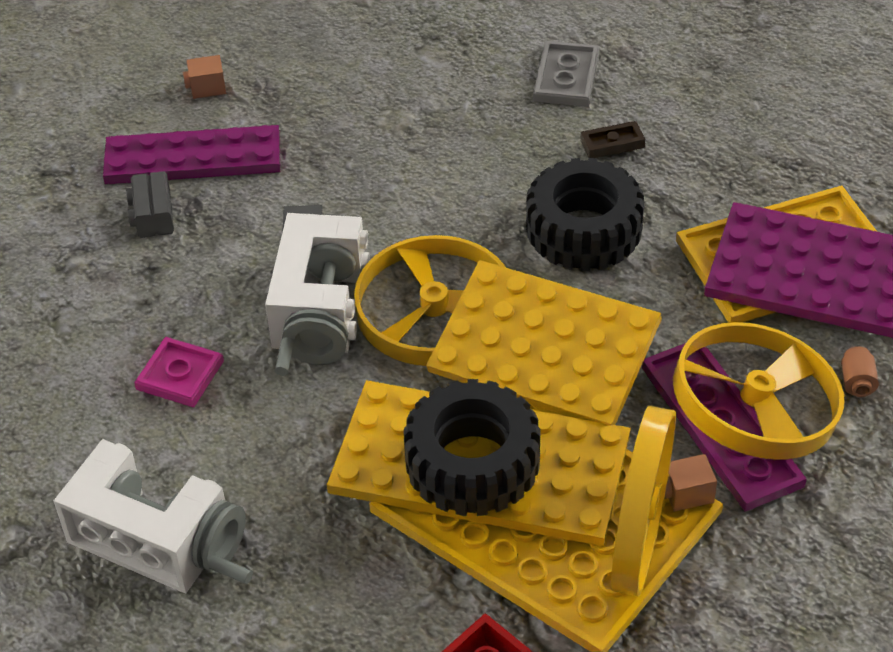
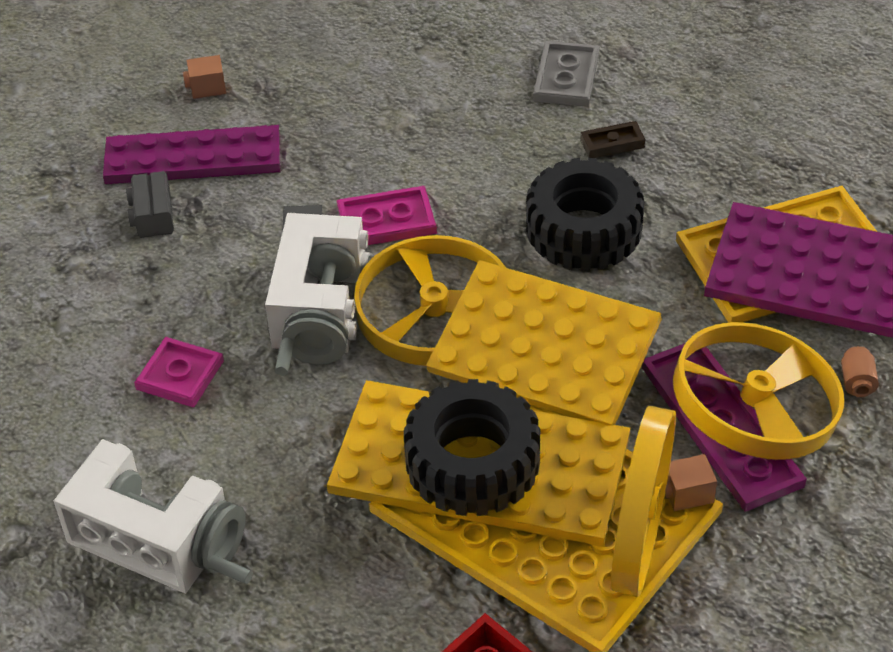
(392, 214): none -> dark pink tile

